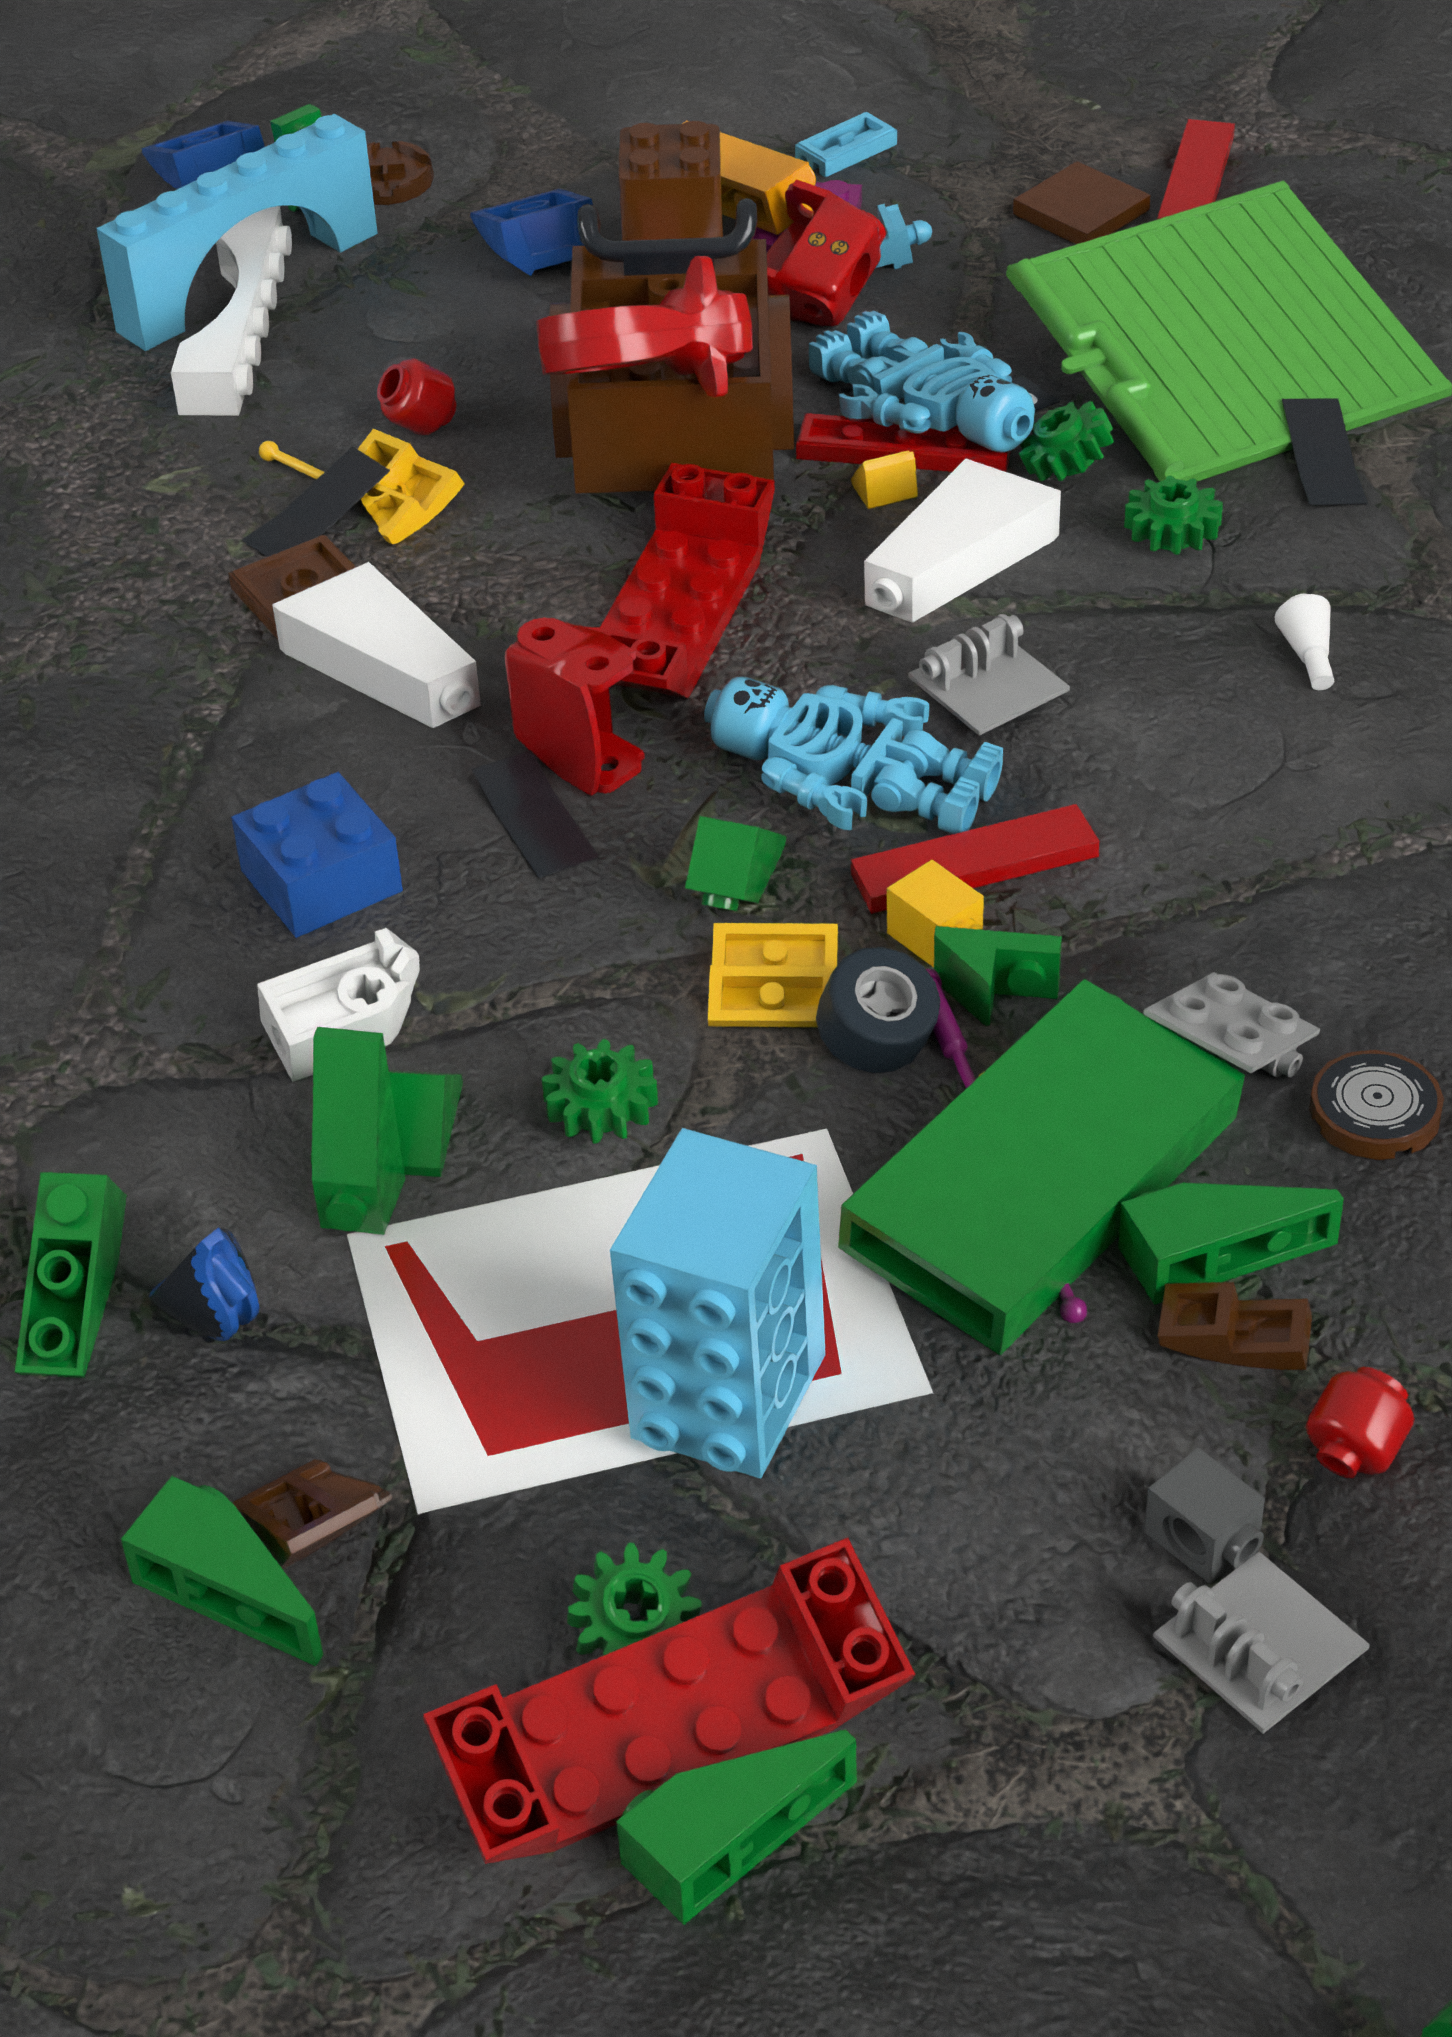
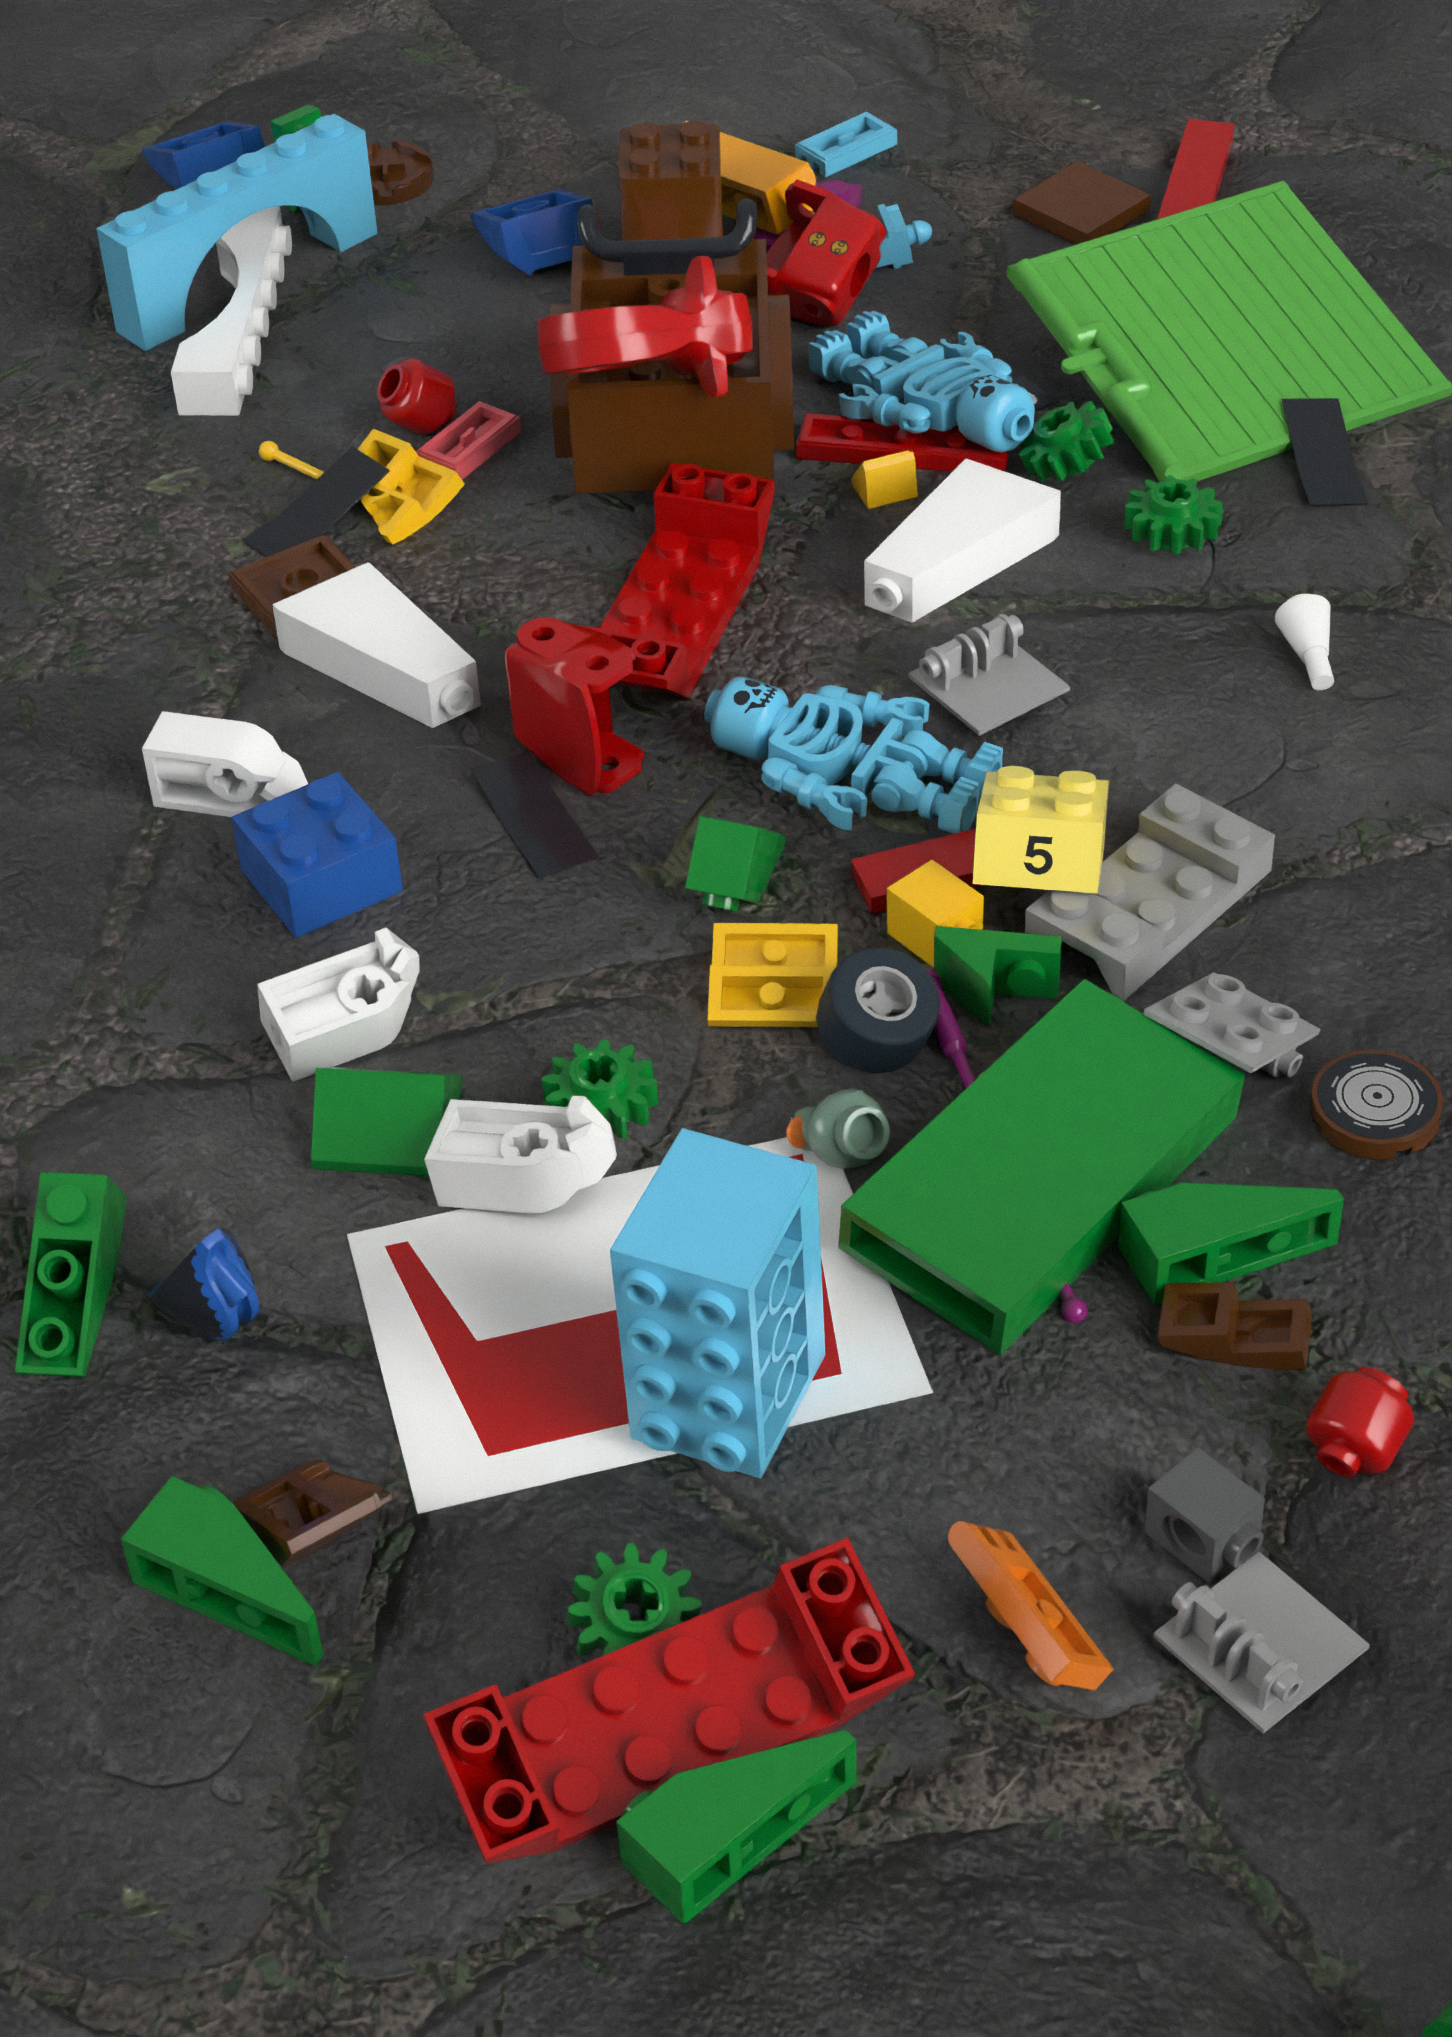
(215, 765): none -> white piece
(354, 1132): green slope -> none
(474, 444): none -> coral tile
(517, 1154): none -> white piece
(841, 1129): none -> sand green animal
(1030, 1607): none -> orange hinge
(1041, 830): none -> light yellow brick
(1158, 888): none -> light grey piece

